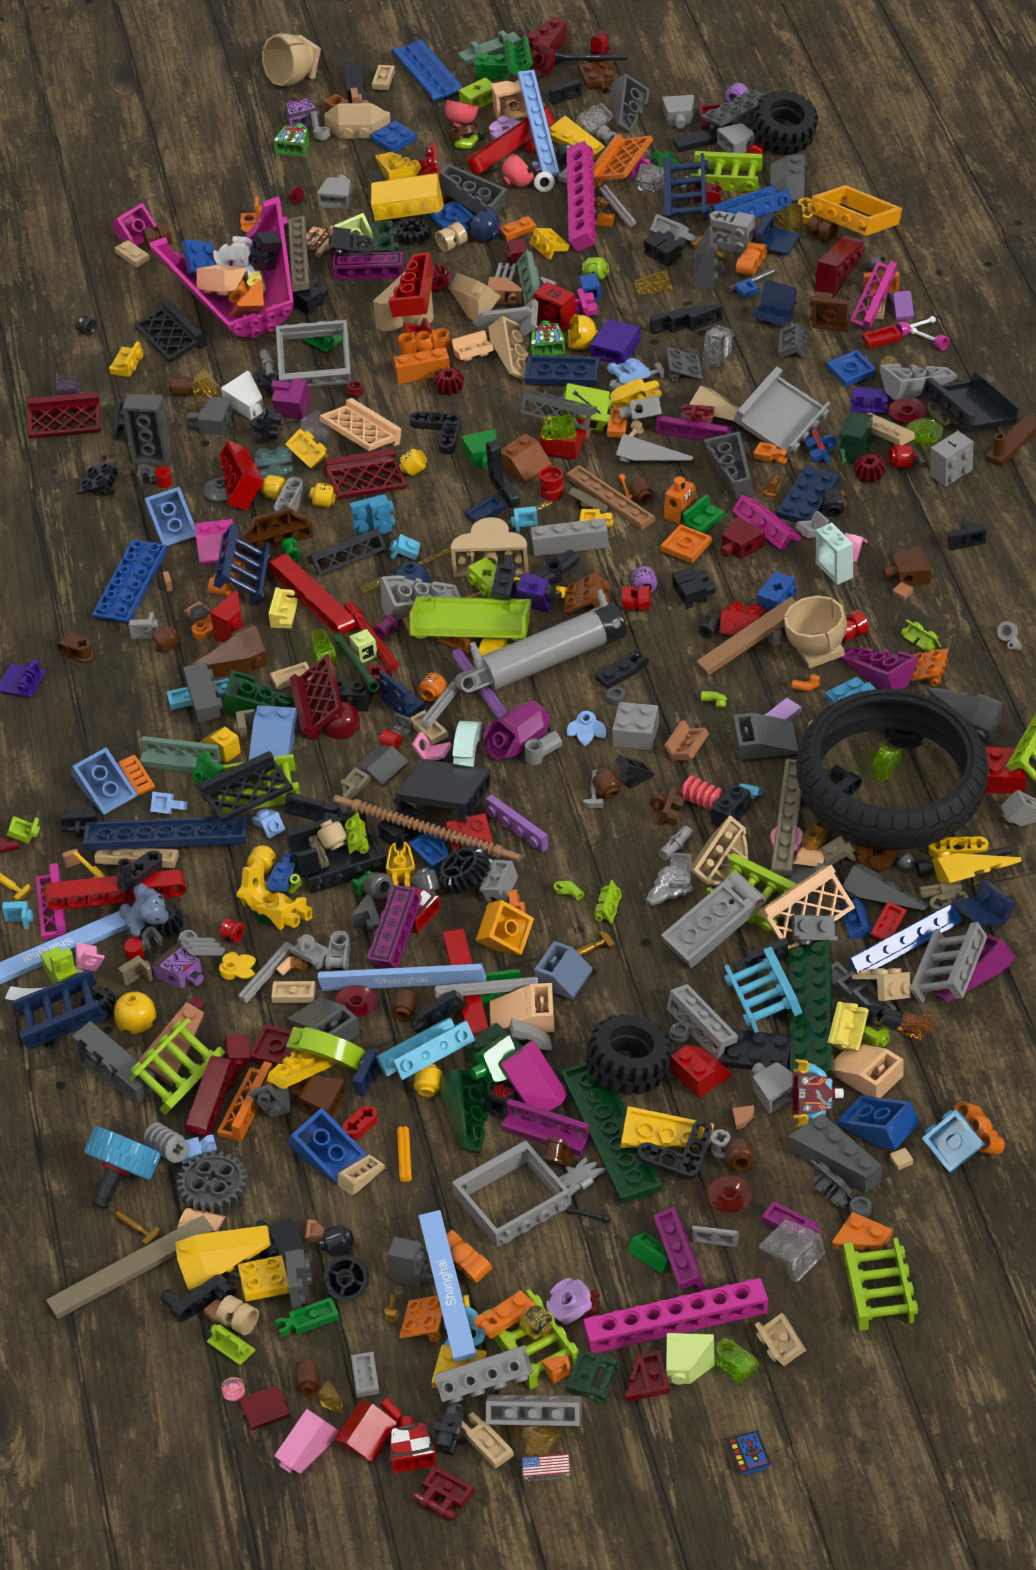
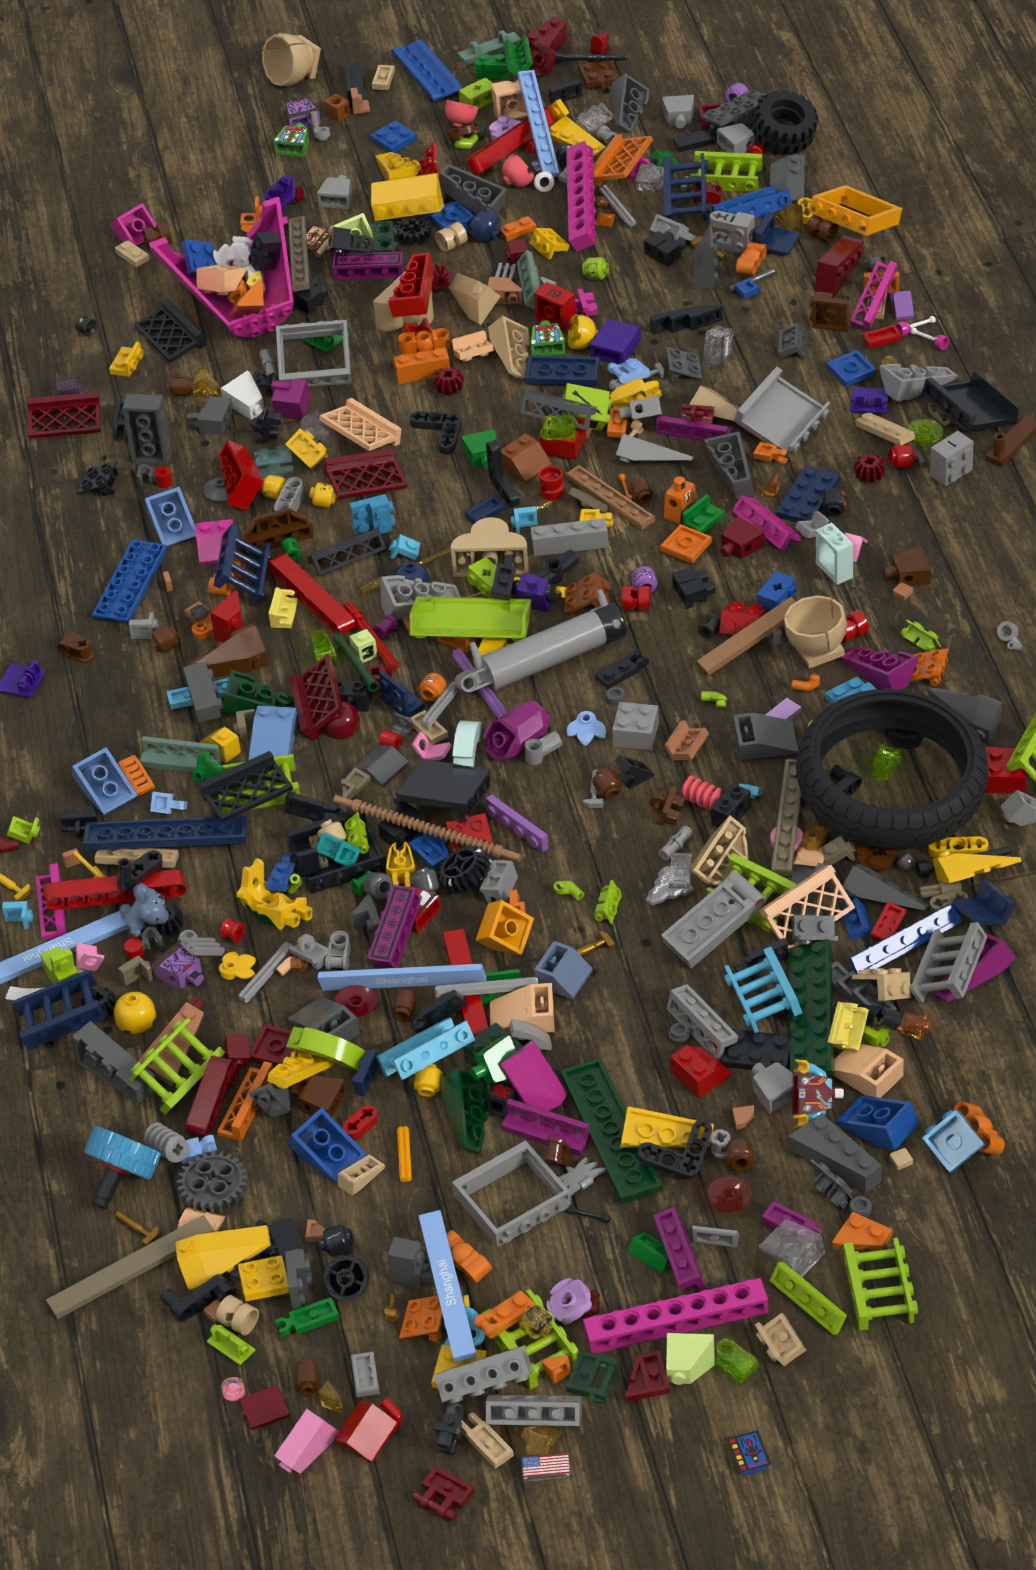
(264, 853): yellow head -> none
(269, 821): light blue bracket -> none
(281, 677): tan tile -> none
(284, 189): none -> dark purple hinge
(293, 992): tan plate -> none
(337, 849): none -> teal slope
(355, 389): dark red plate -> none
(356, 120): tan wedge -> none
(411, 1447): torso -> none
(413, 462): yellow head -> none
(523, 315): light grey piece -> none
(558, 110): none -> yellow bracket
(590, 283): blue brick -> none
(627, 1073): black tyre -> none
(657, 283): clear yellow slope -> none
(776, 303): dark blue bracket -> none
(808, 1298): none -> lime tile
(818, 447): blue hips -> none
(855, 436): clear green brick -> none
(907, 410): dark red dish -> none
(968, 536): black slope -> none

